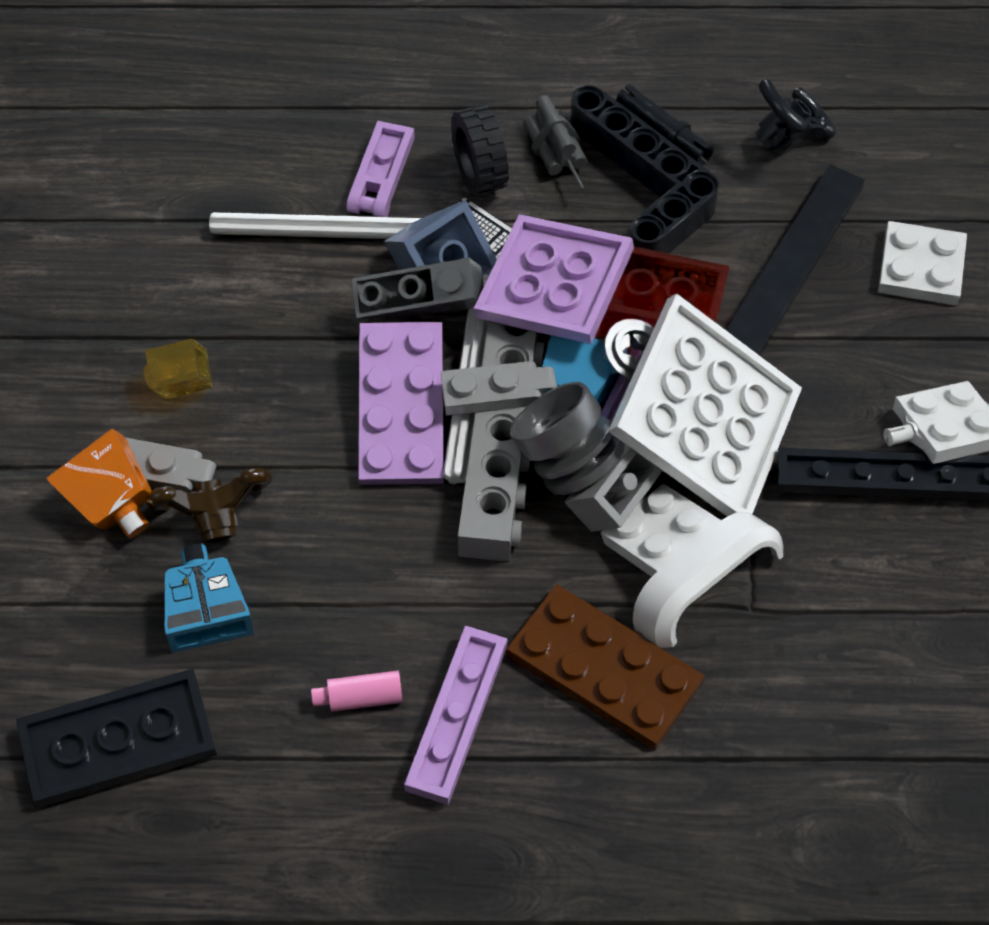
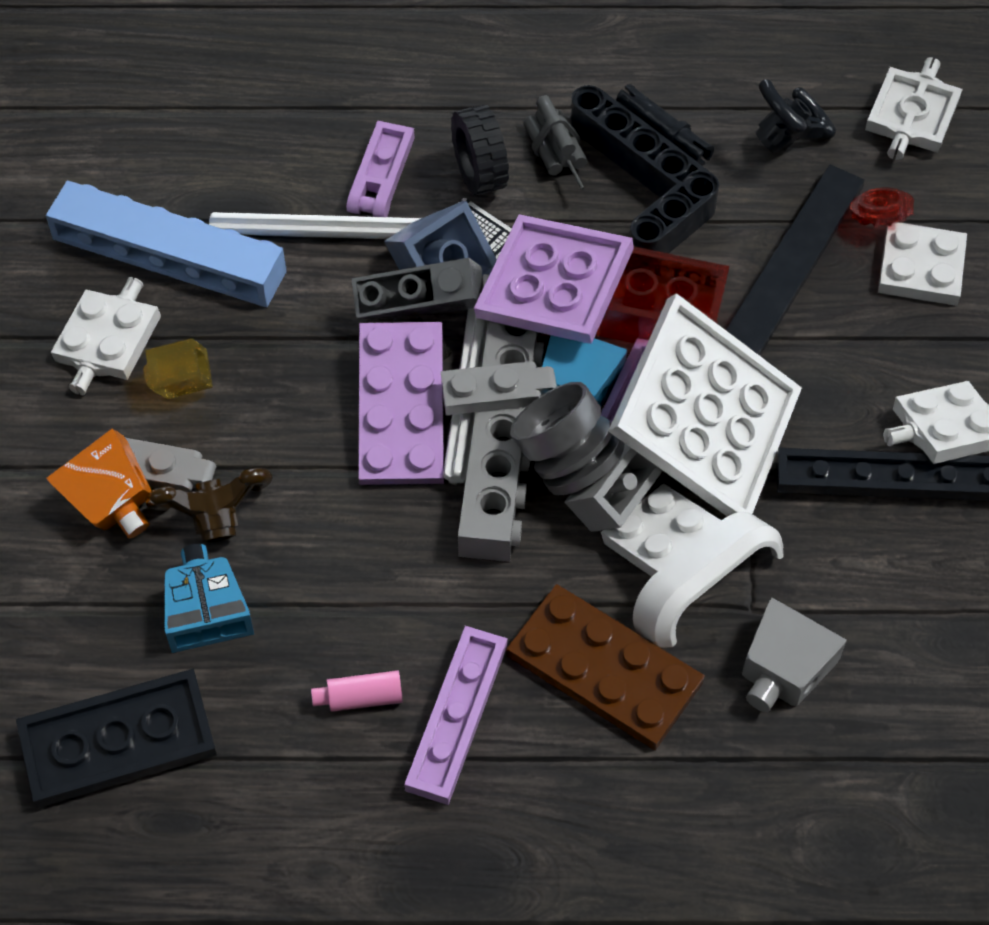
(106, 335): none -> white plate
(167, 243): none -> light blue brick
(619, 339): gear -> none
(788, 657): none -> light grey torso
(882, 206): none -> clear red gear
(913, 109): none -> white plate

